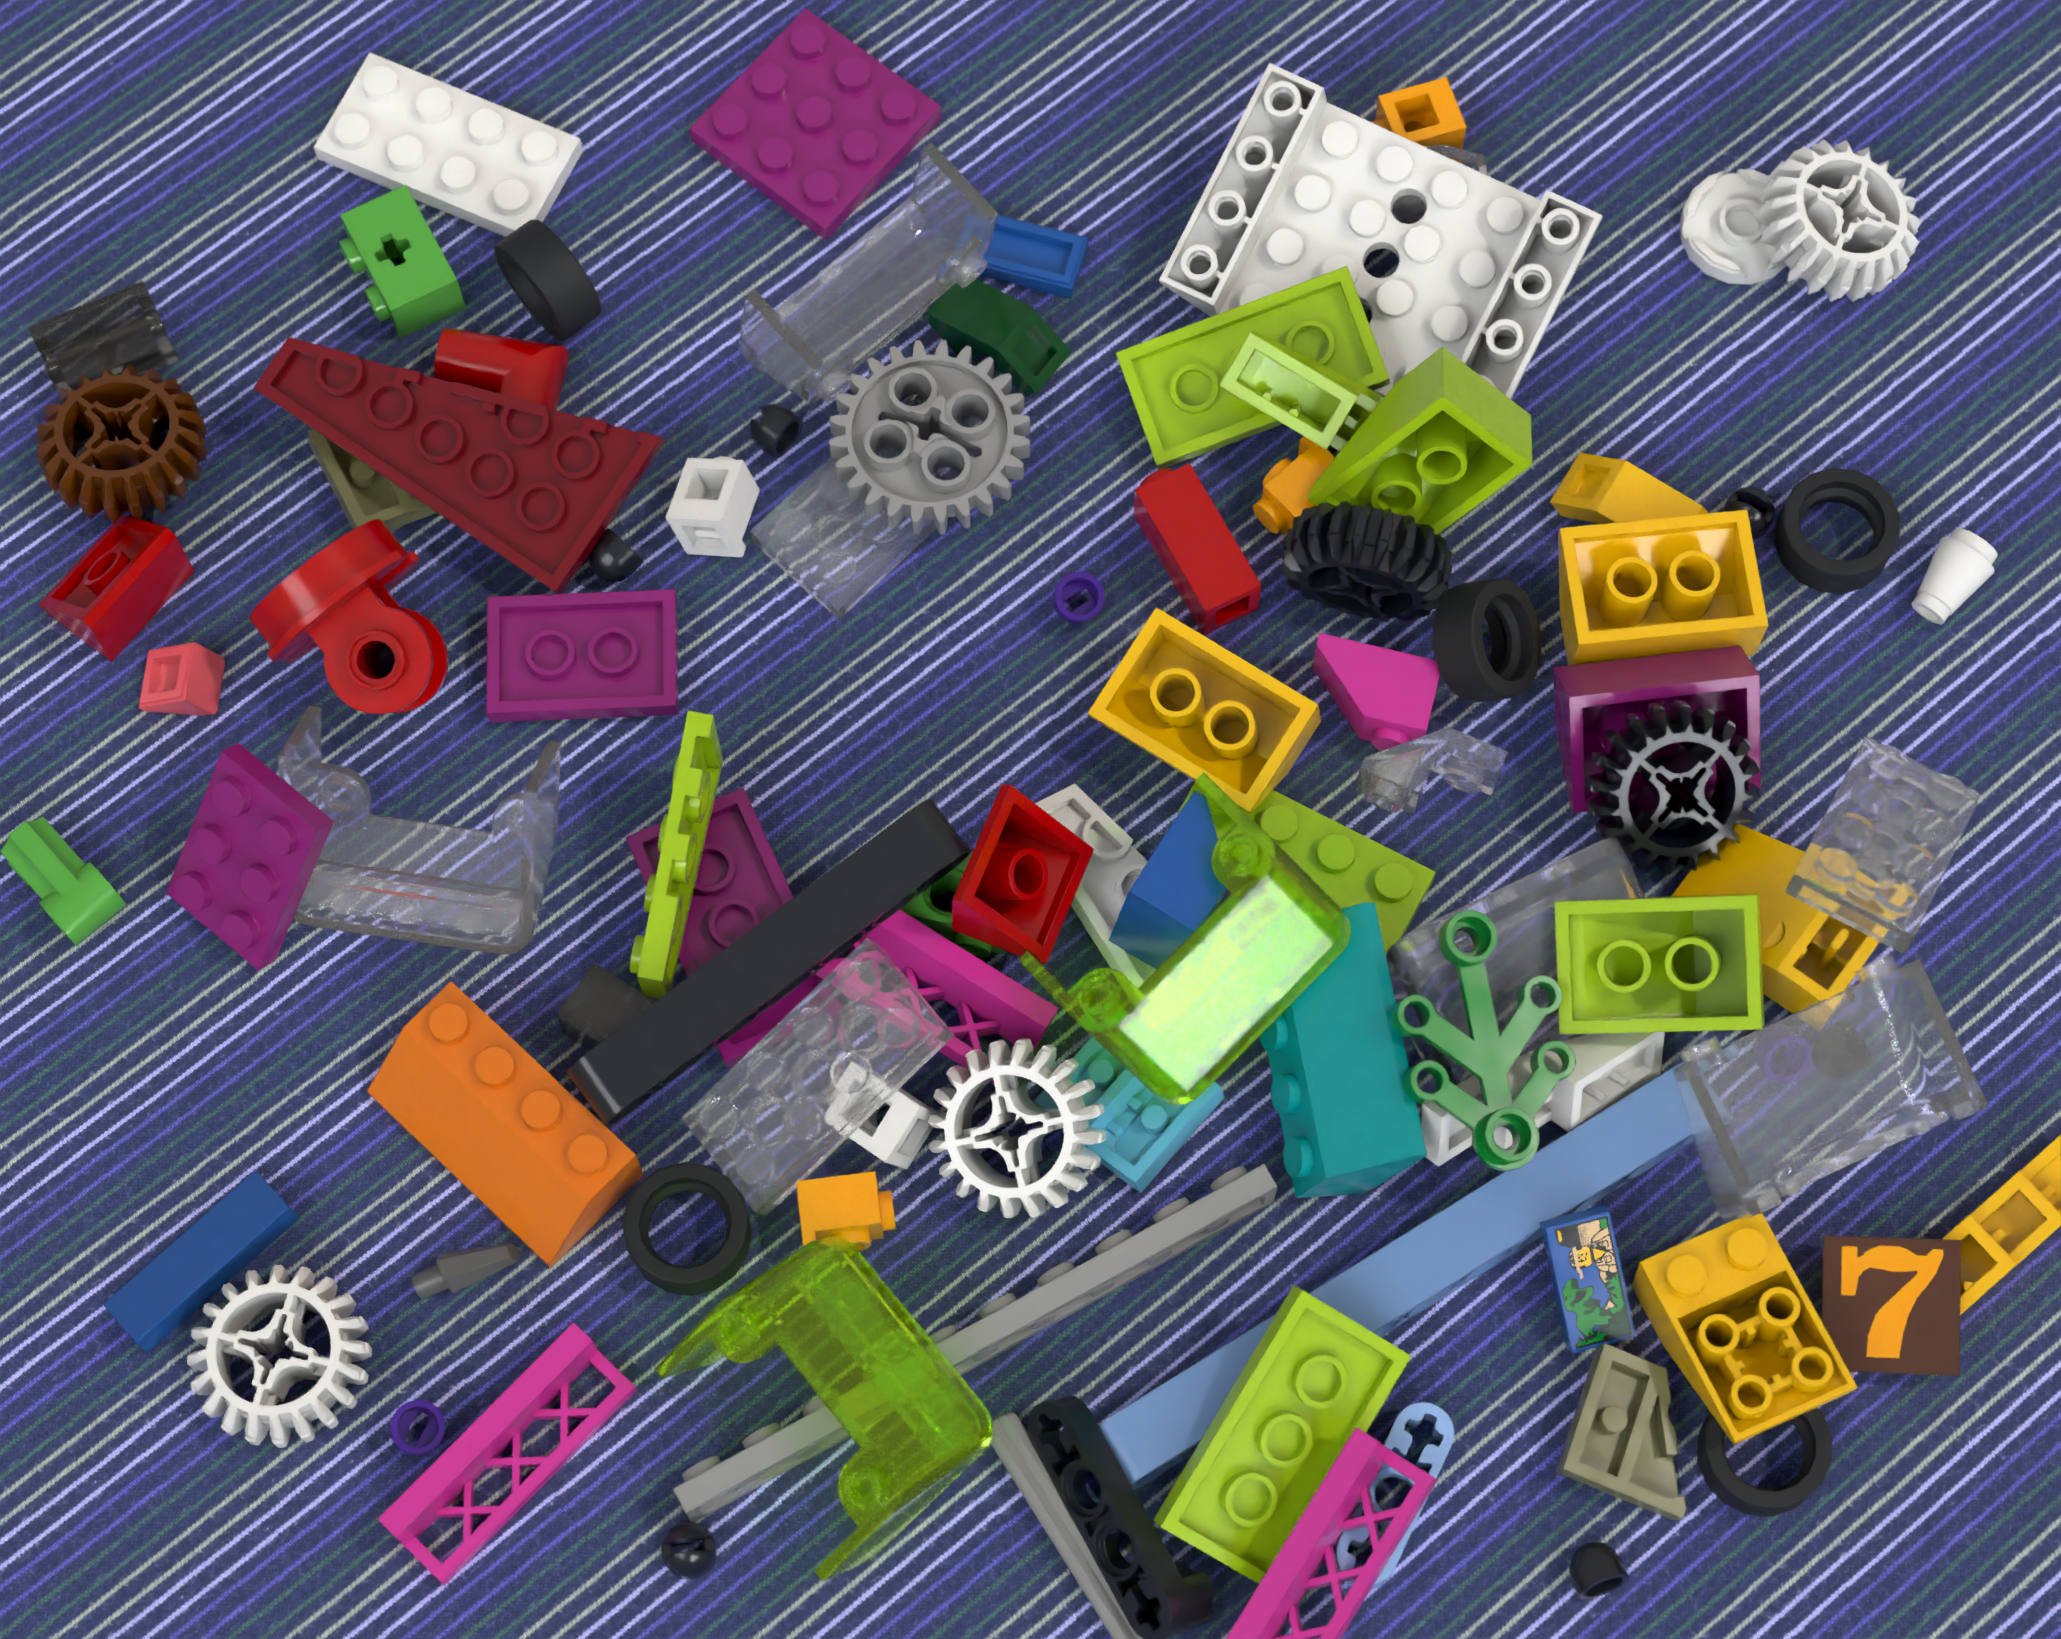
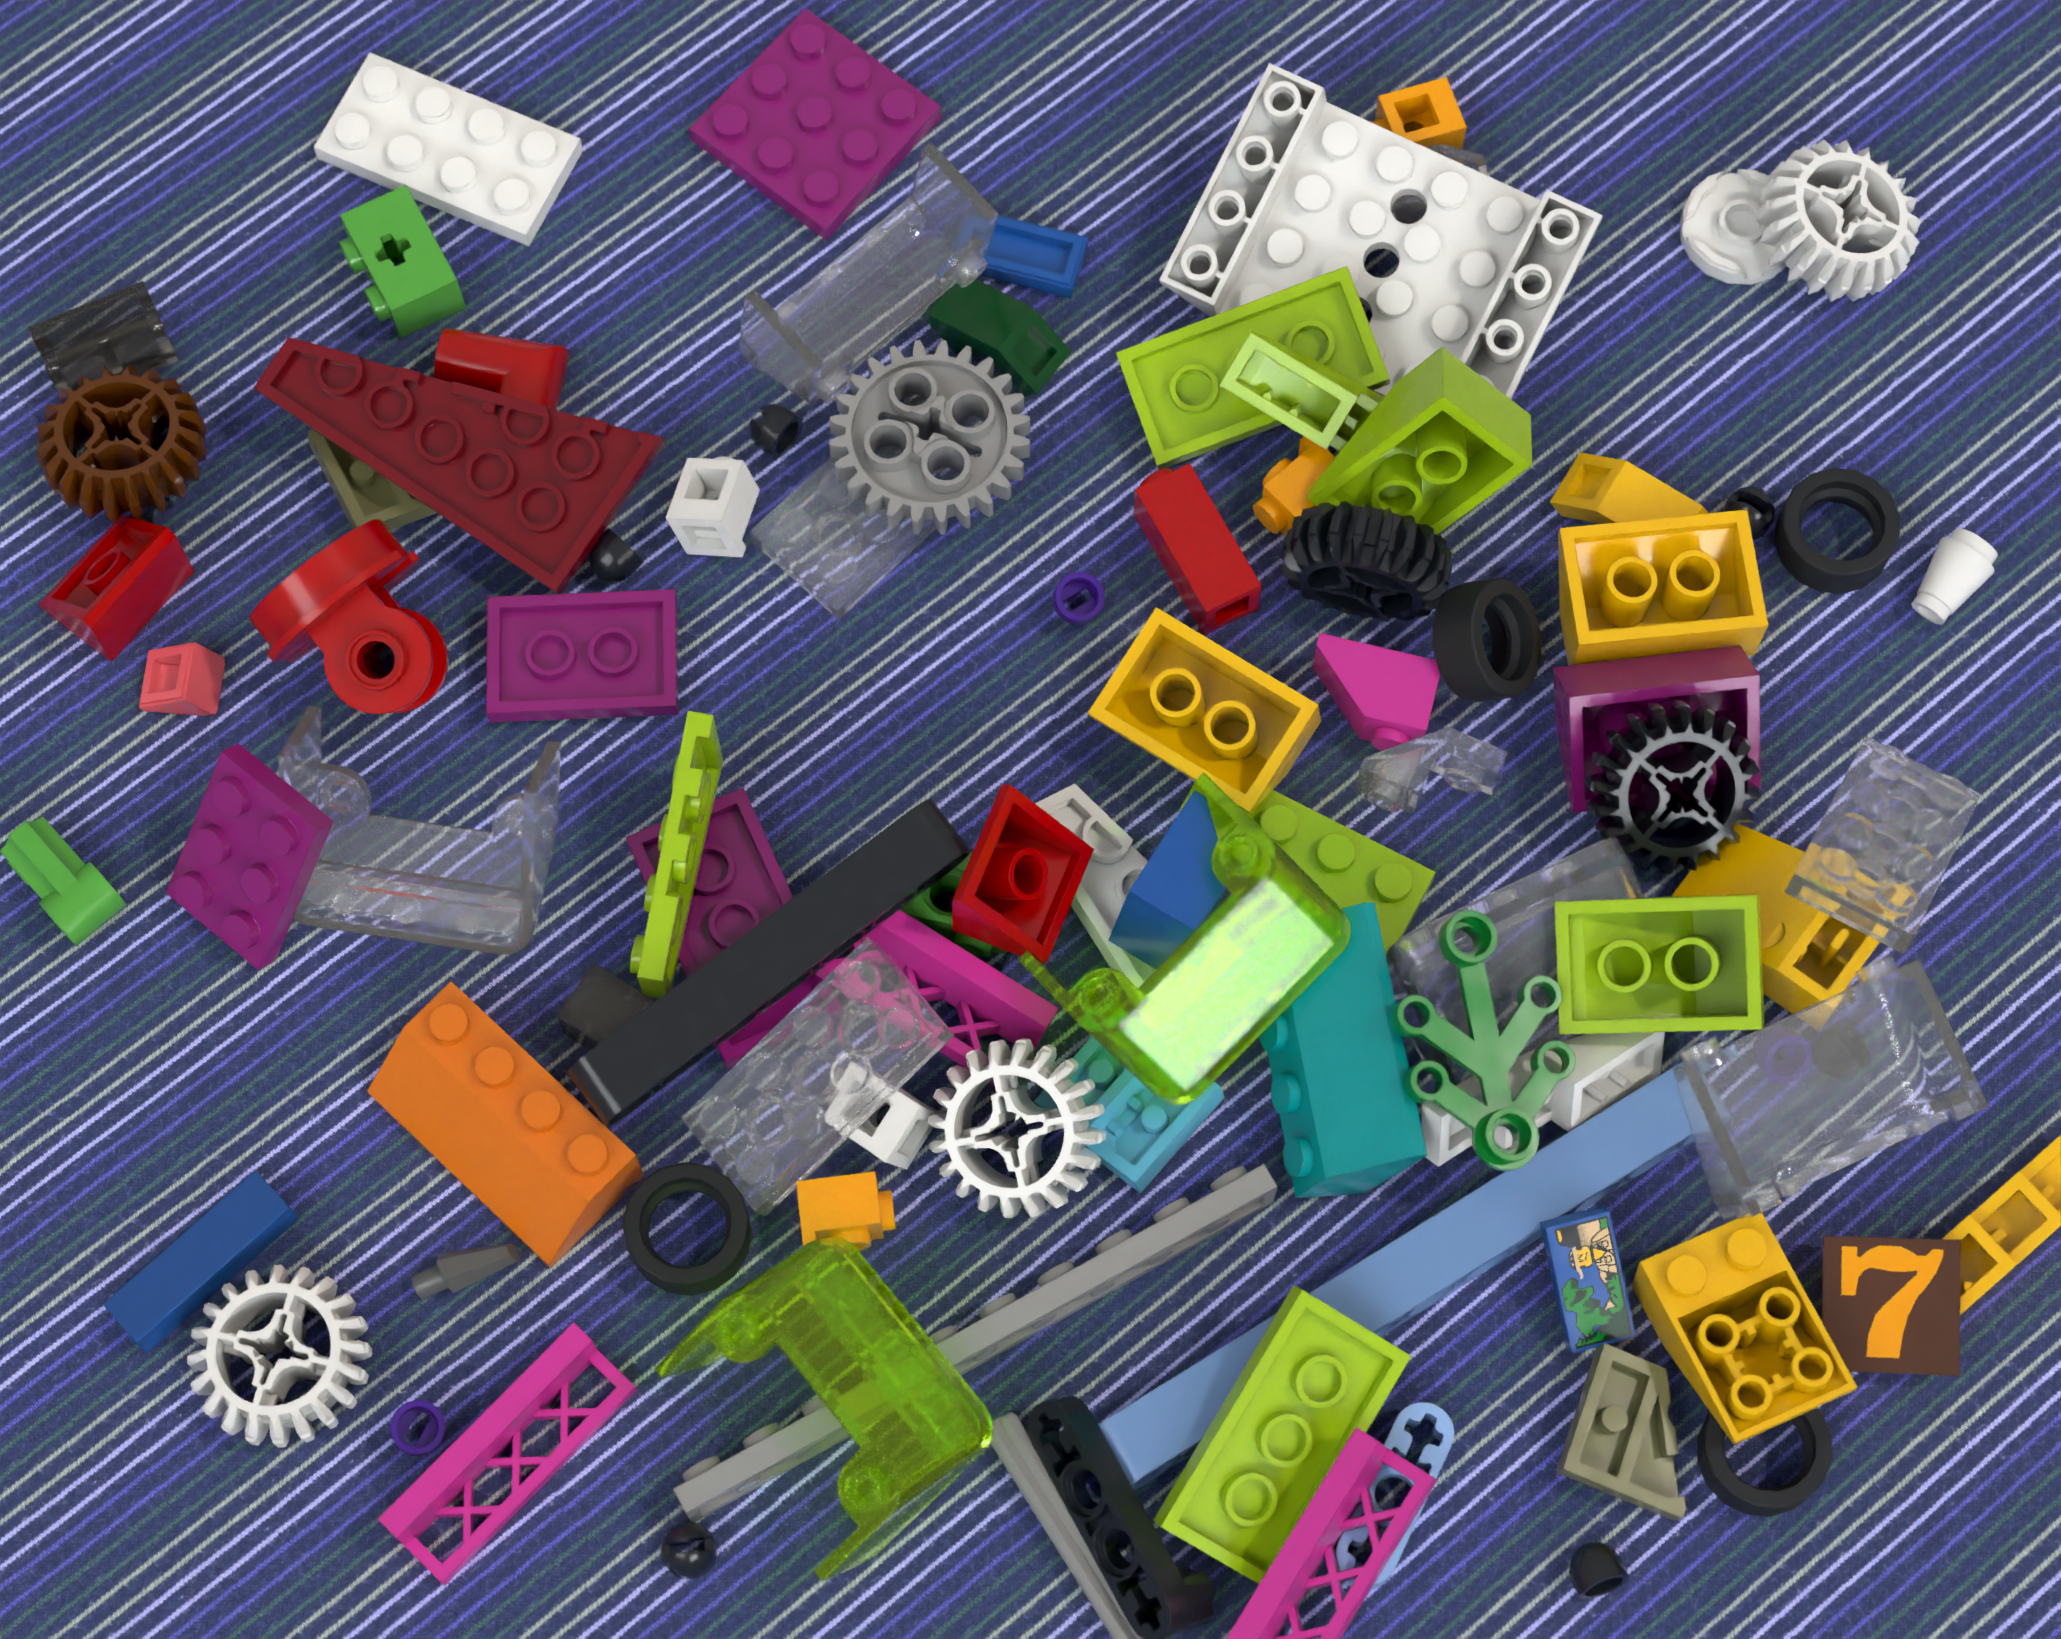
(547, 279): black tyre -> none

